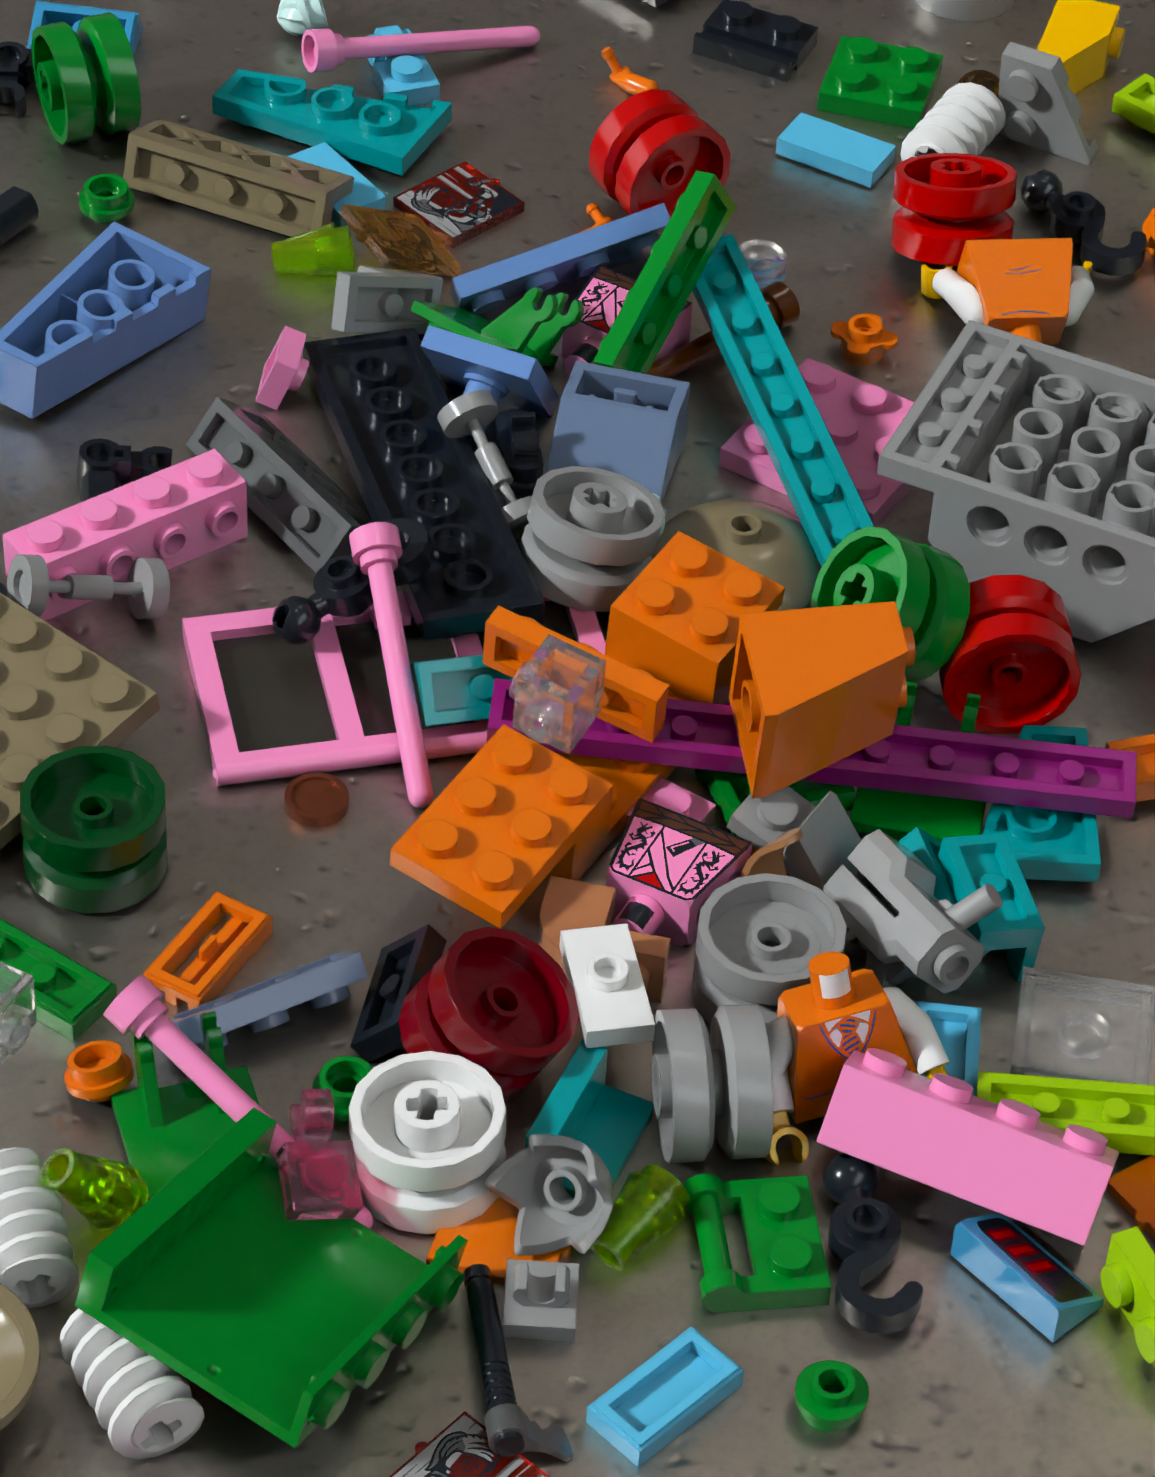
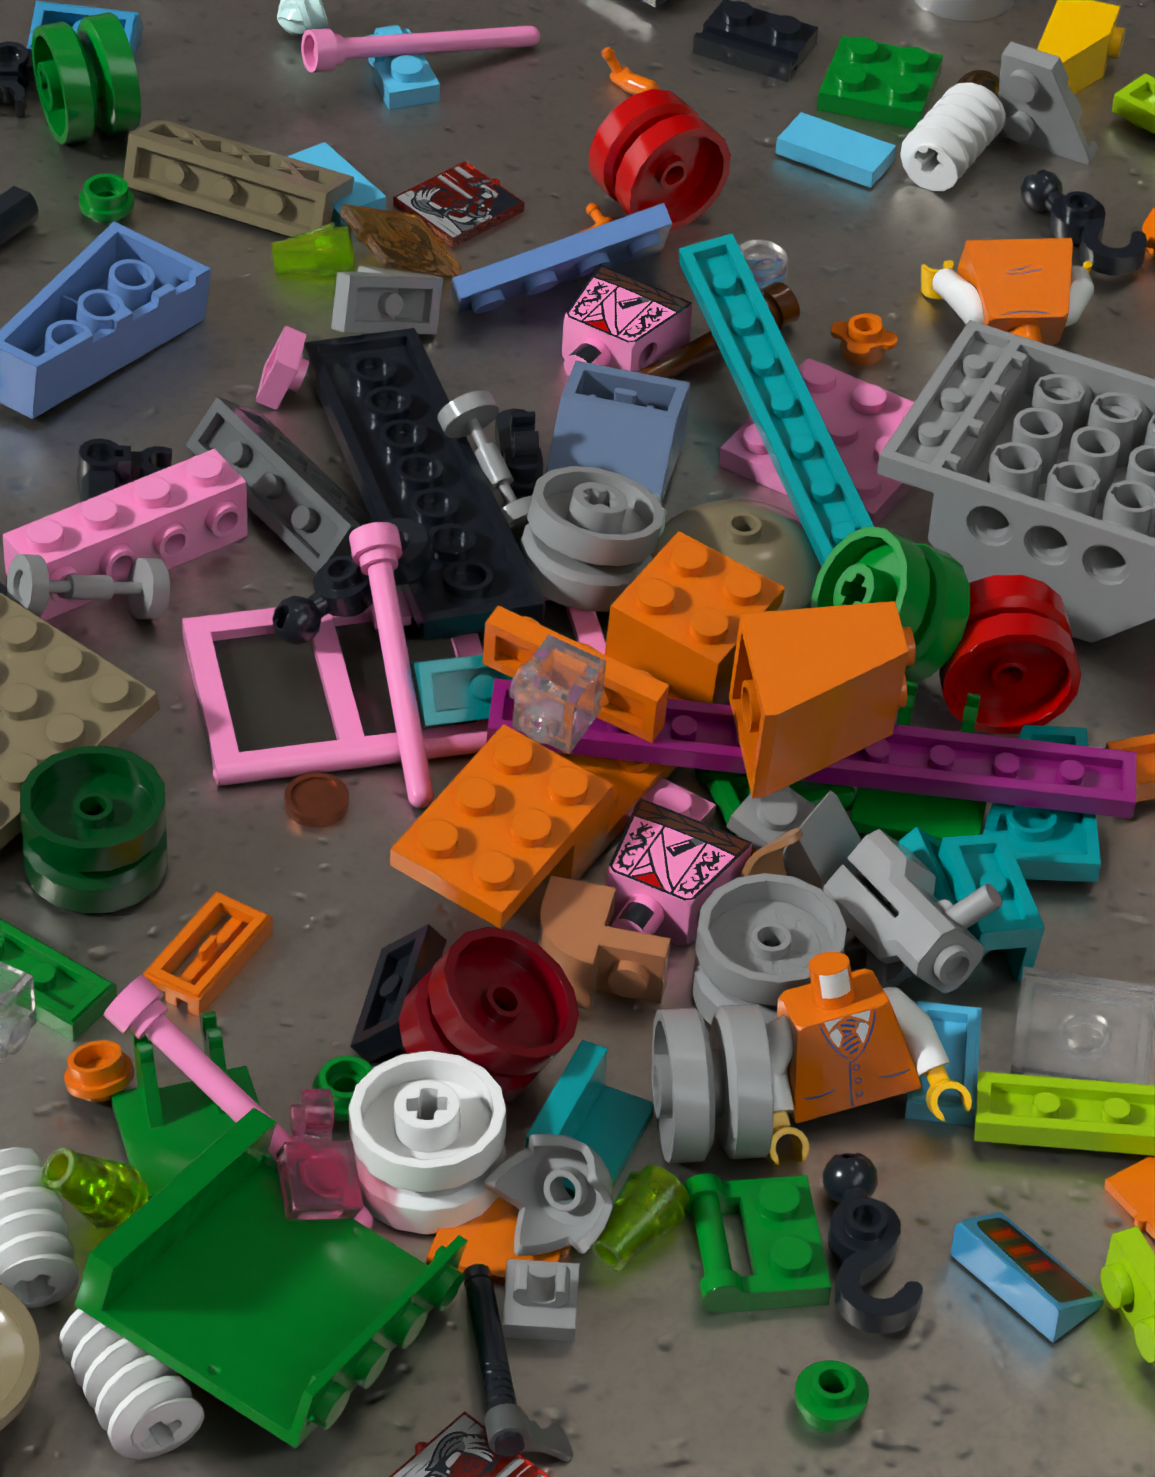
(267, 1002): sand blue plate -> none
(359, 128): teal wing -> none
(483, 366): medium blue tile -> none
(518, 329): green plate -> none
(607, 985): white plate -> none
(664, 1396): medium azure tile -> none
(668, 276): green plate -> none
(949, 202): red wheel -> none
(968, 1145): bright pink brick -> none

